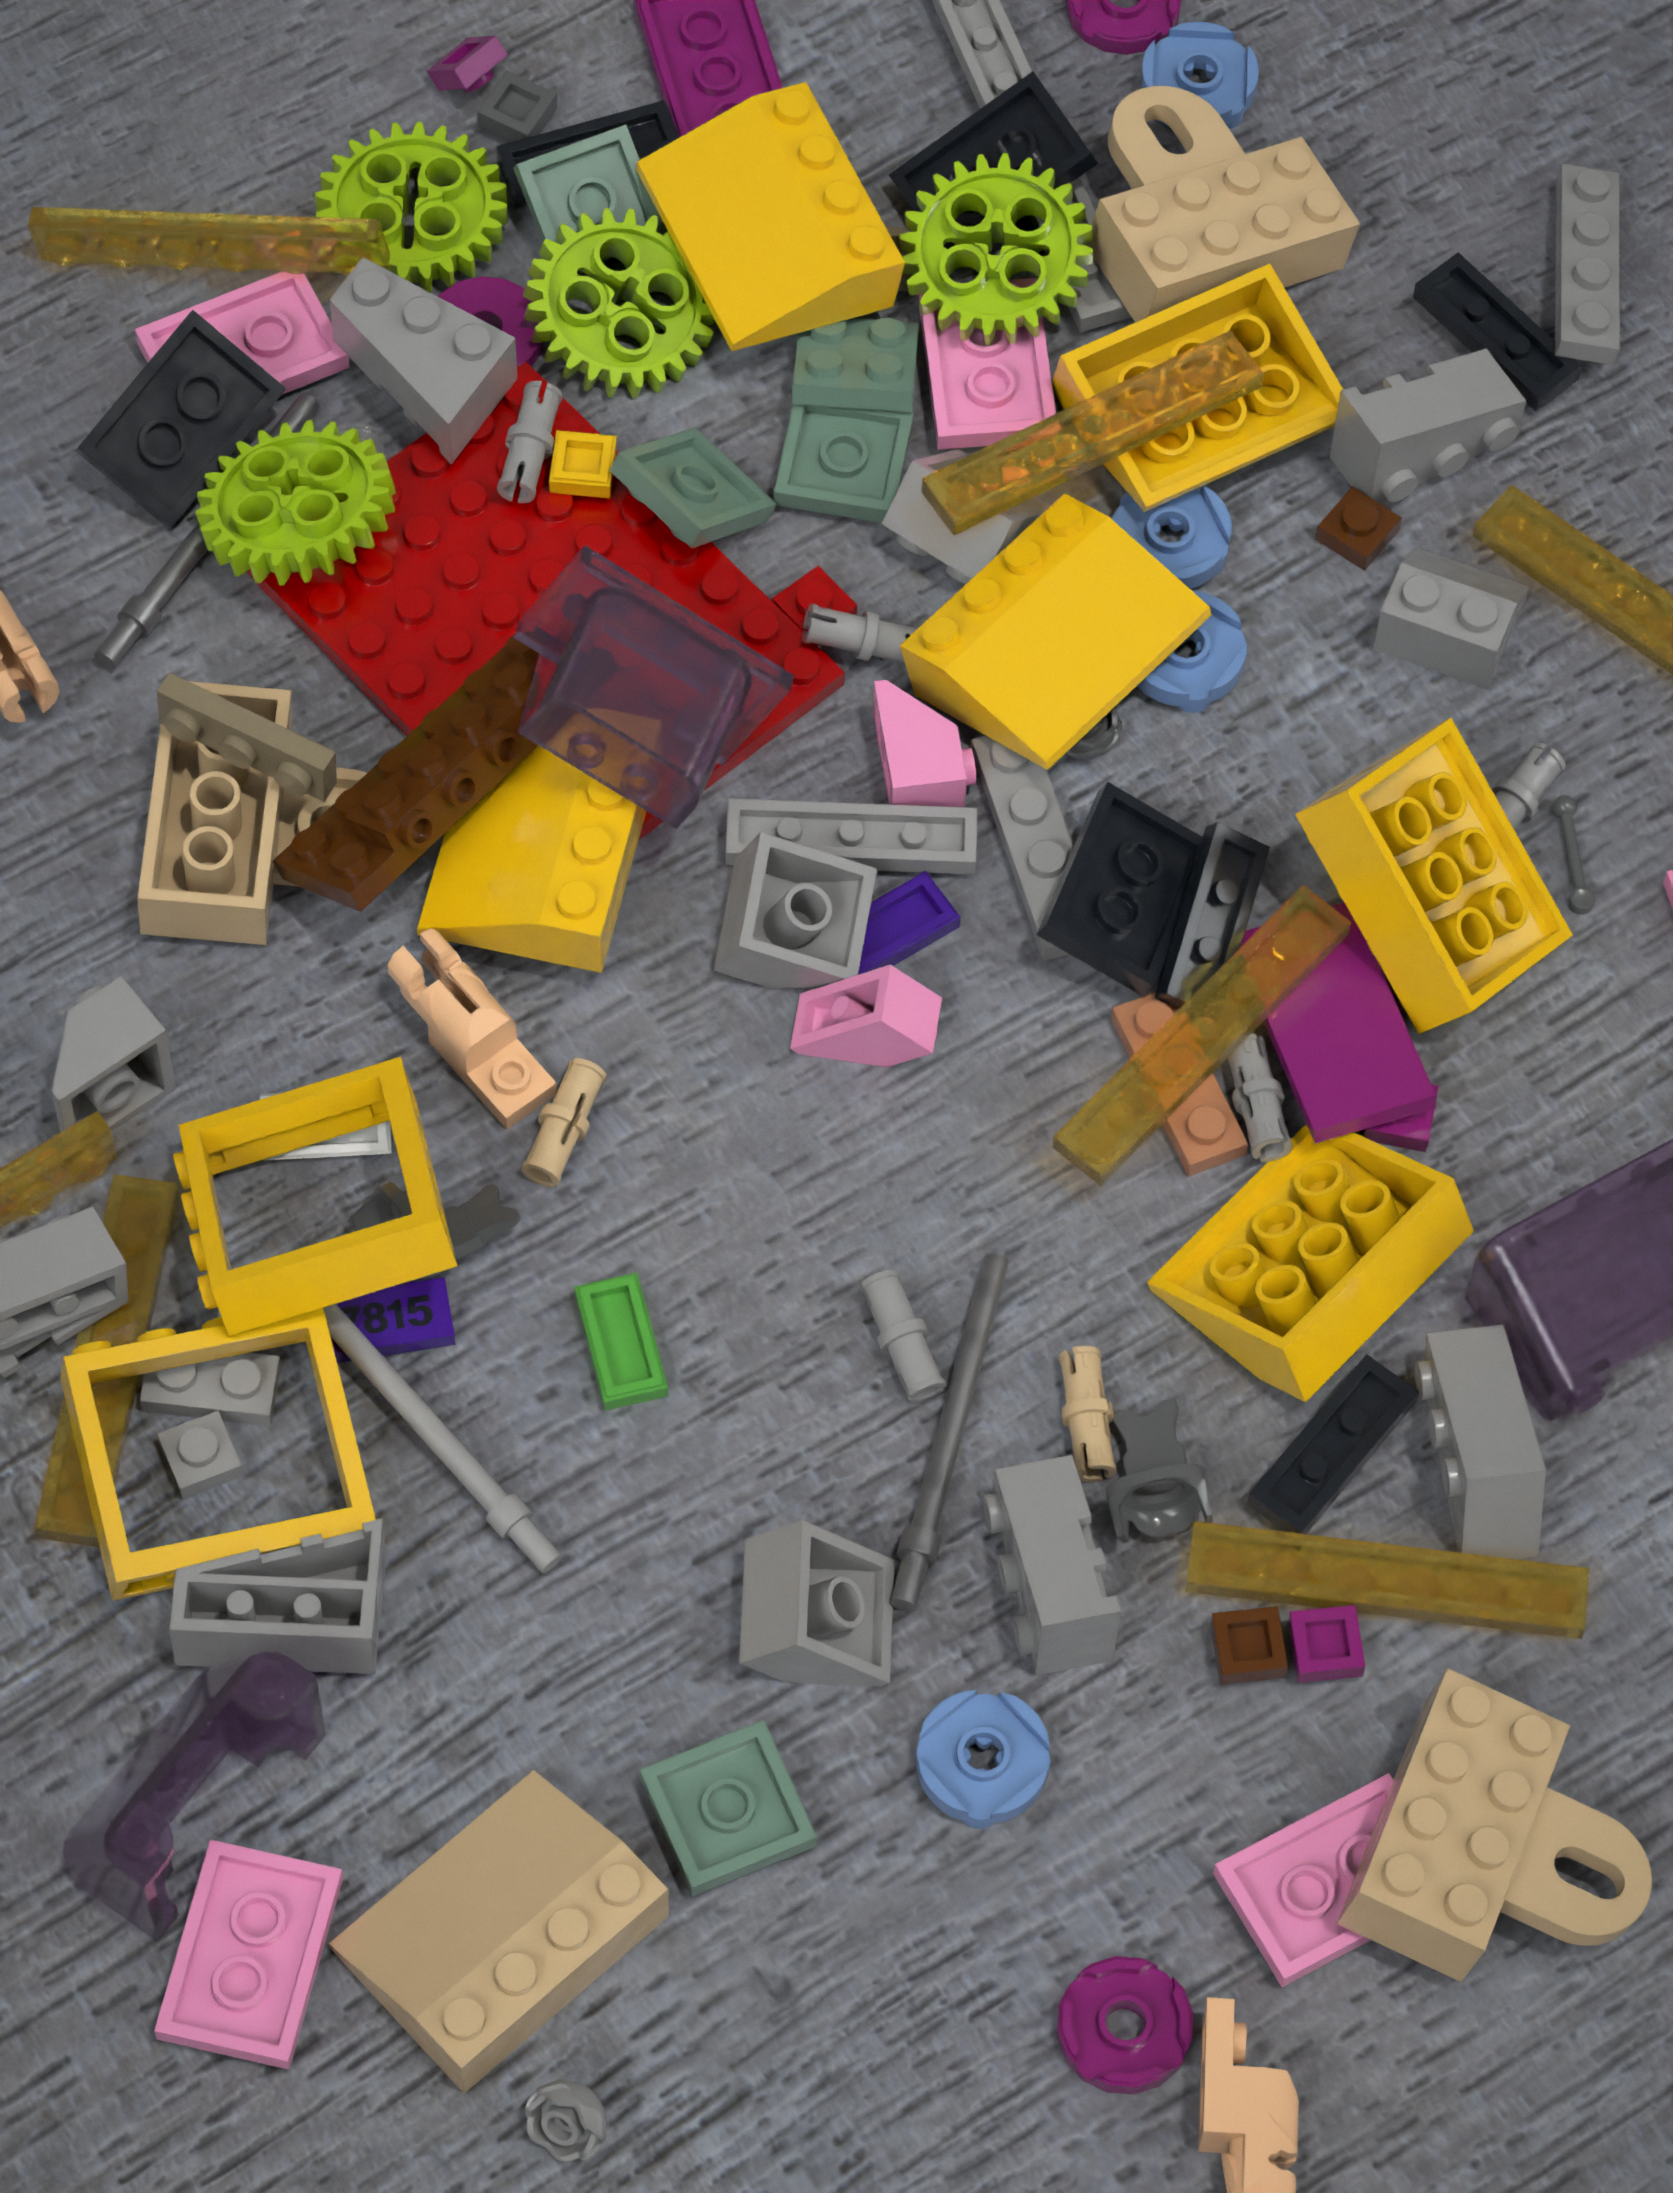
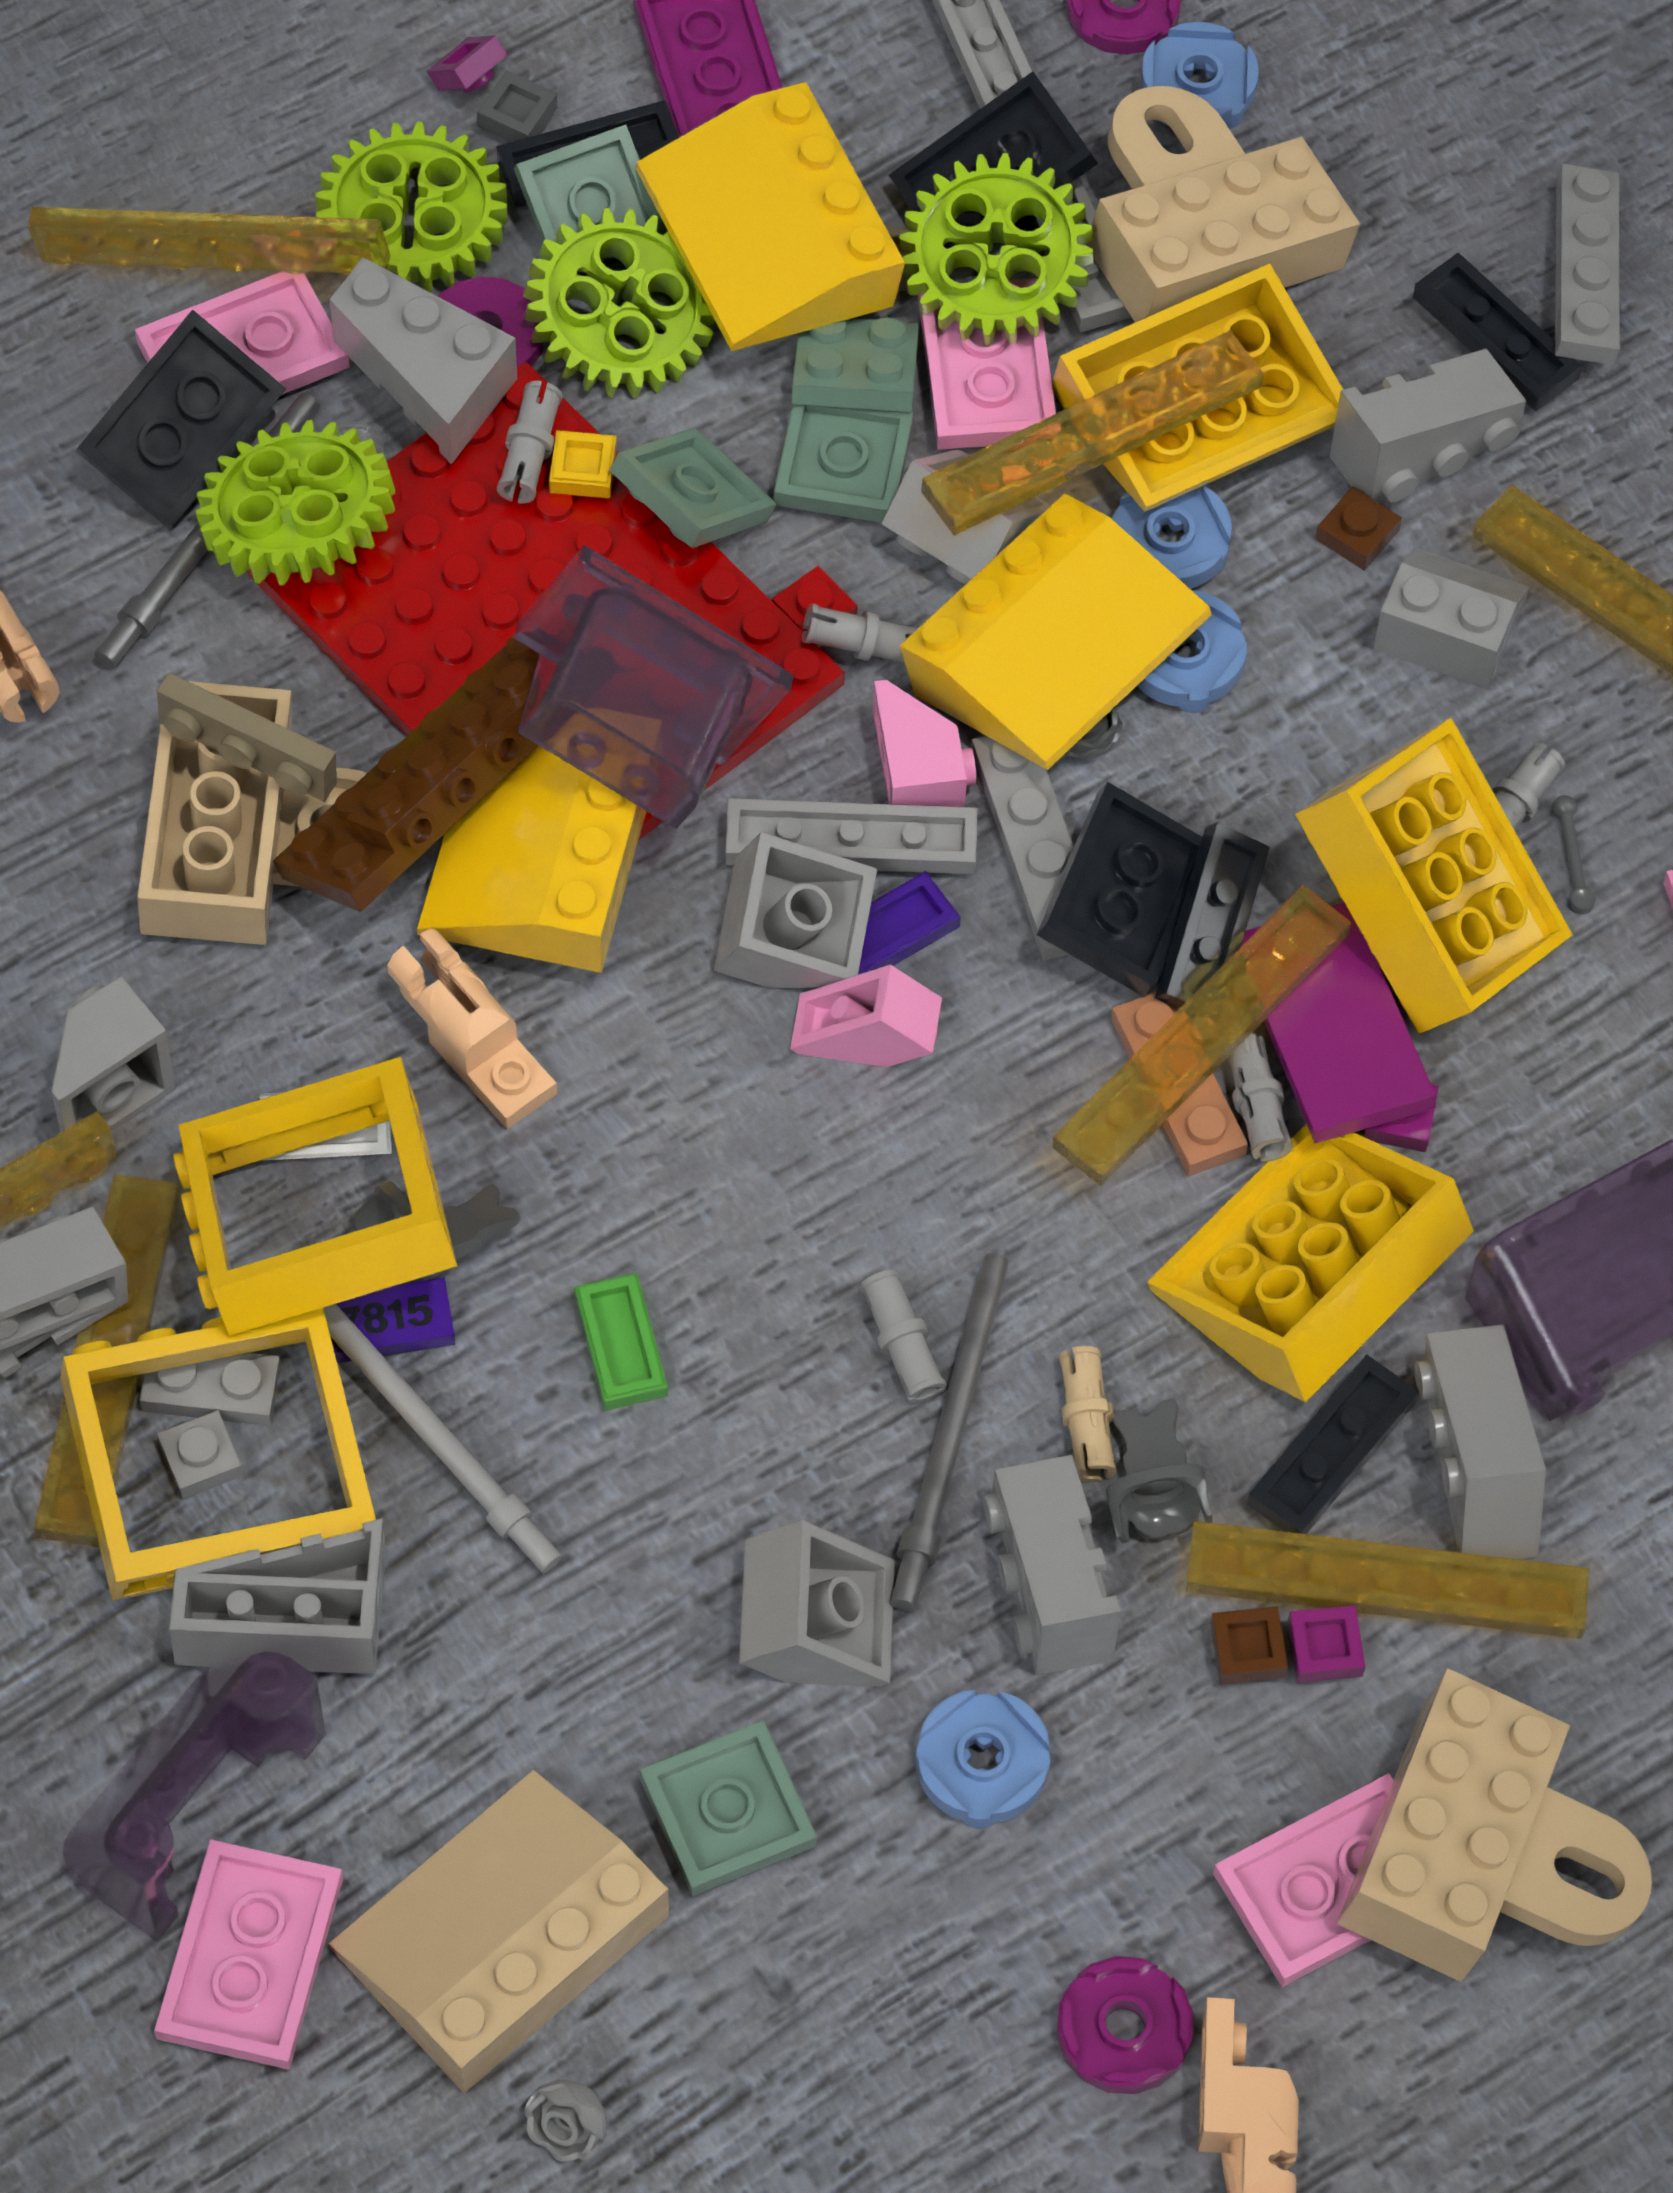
(563, 1122): tan pin -> none

